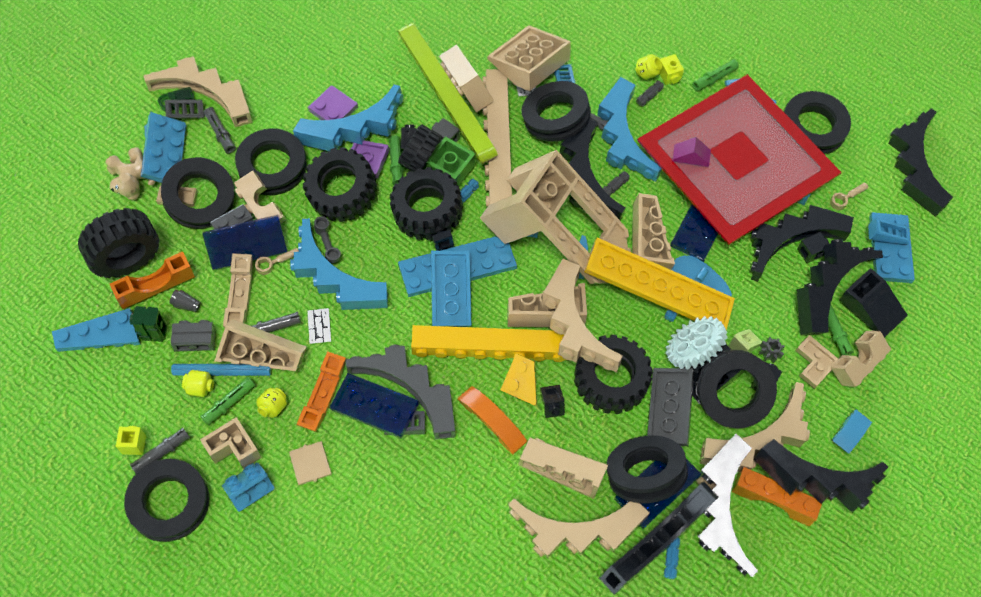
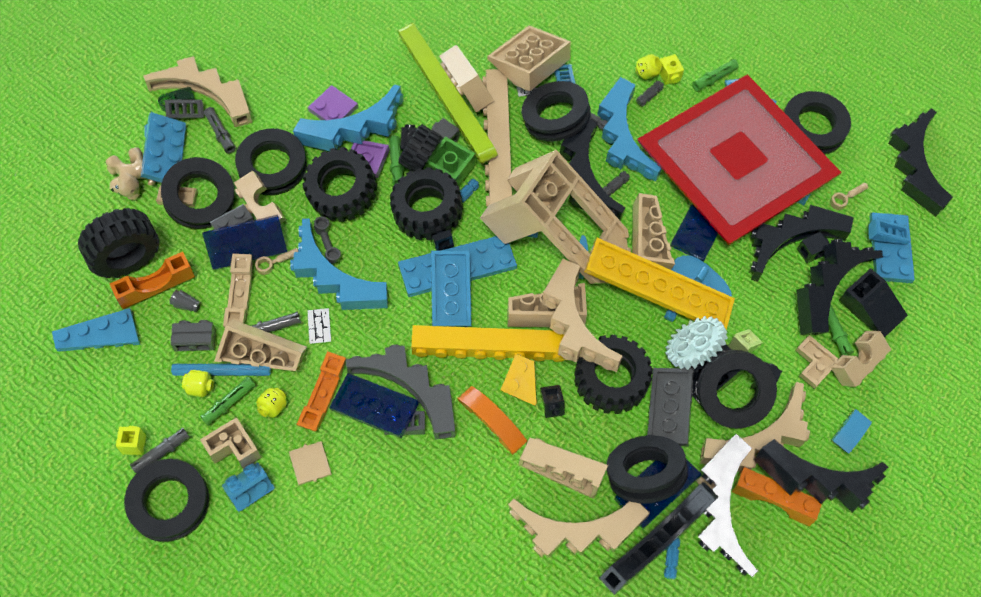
(148, 323): dark green brick -> none
(692, 152): magenta slope -> none
(773, 344): dark grey gear -> none

